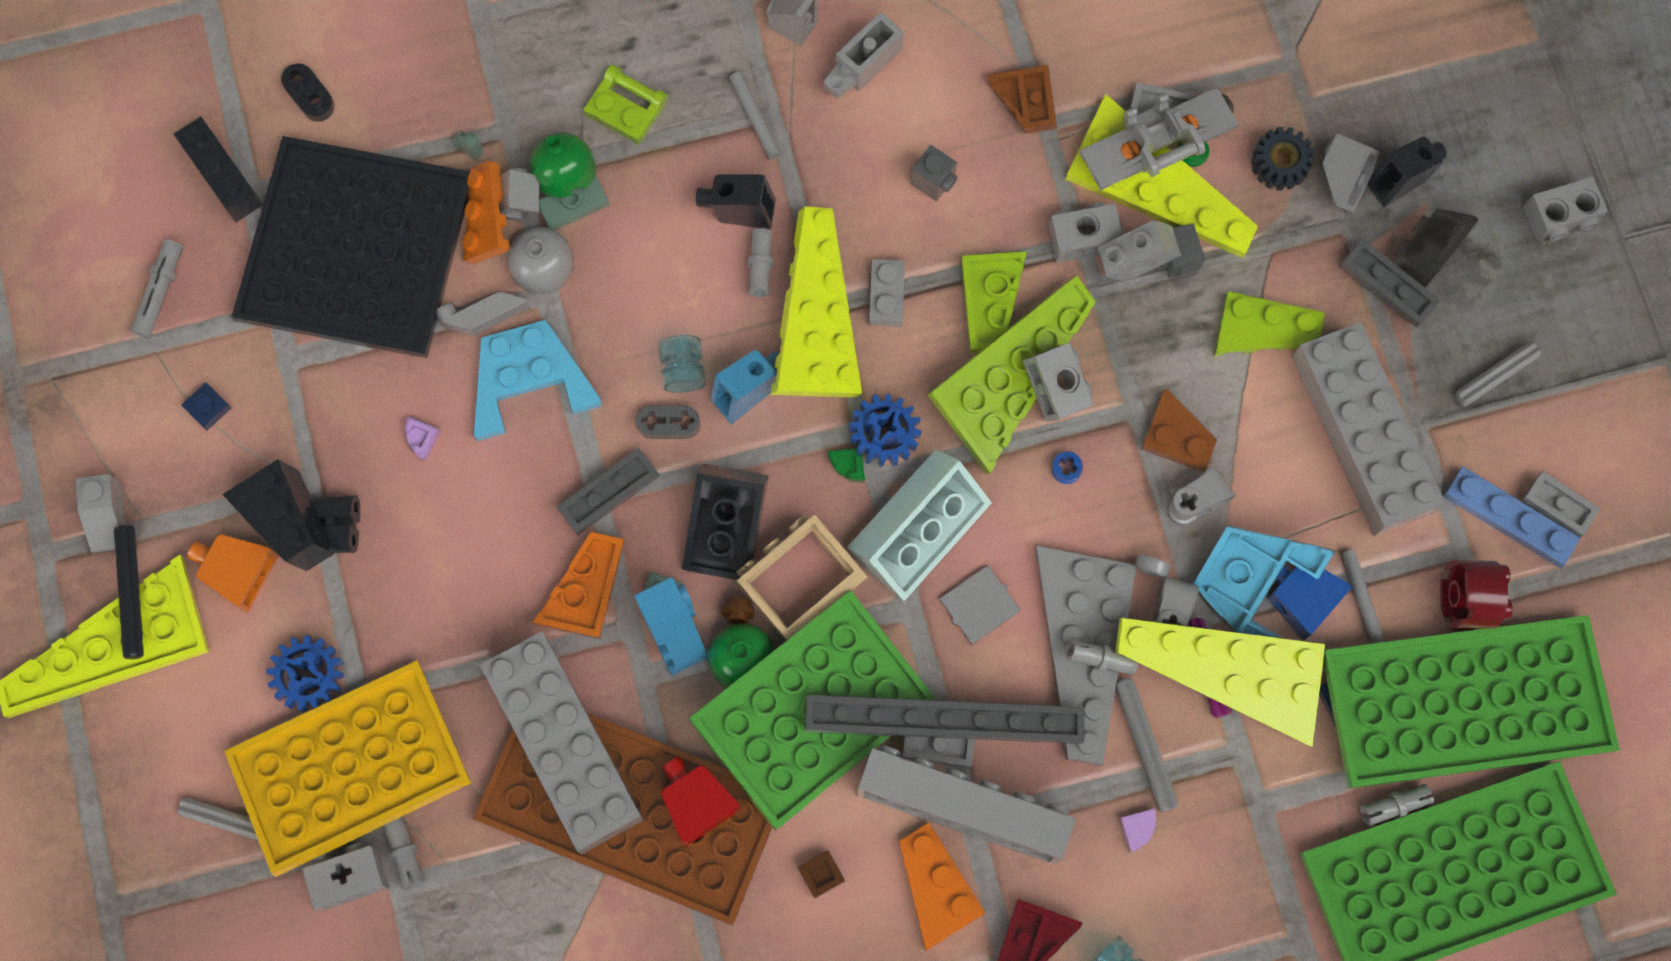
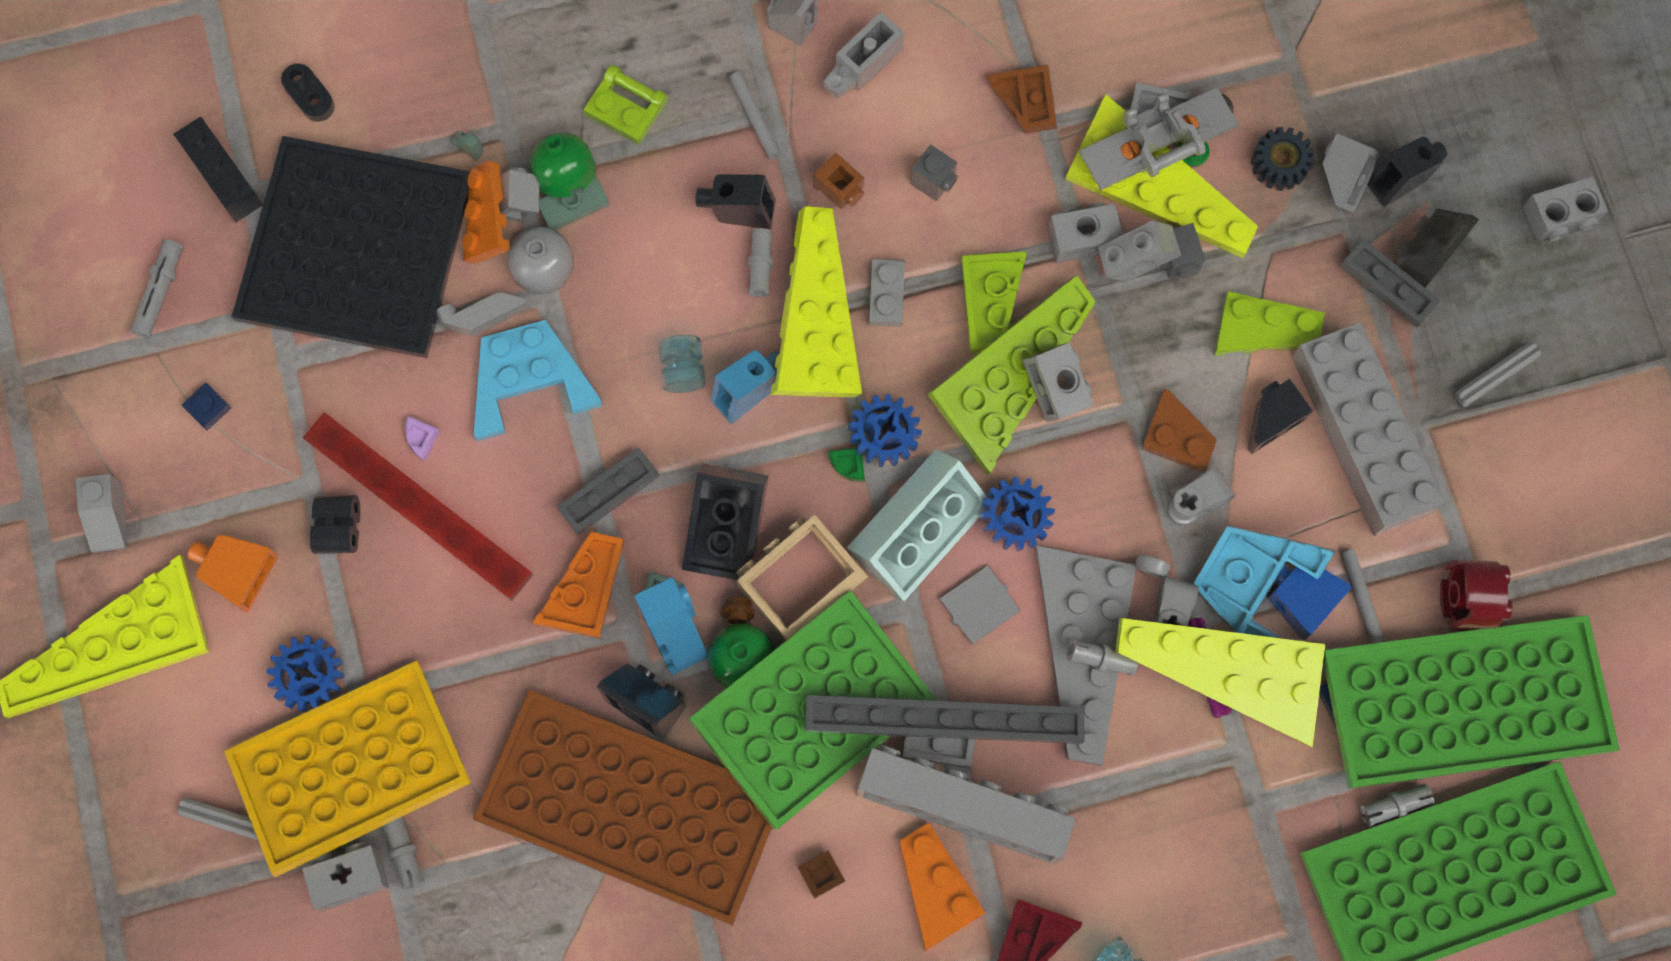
(128, 592): black axle -> none
(283, 514): black wedge -> none
(418, 506): none -> clear red plate
(561, 743): light grey brick -> none
(642, 699): none -> black slope
(668, 414): dark grey beam -> none
(695, 800): red torso -> none
(837, 172): none -> dark orange brick
(1012, 501): none -> blue gear
(1077, 465): blue bush -> none
(1138, 828): lavender tile -> none
(1146, 745): light grey axle -> none
(1277, 413): none -> black slope
(1511, 517): medium blue plate -> none
(1560, 504): light grey plate -> none

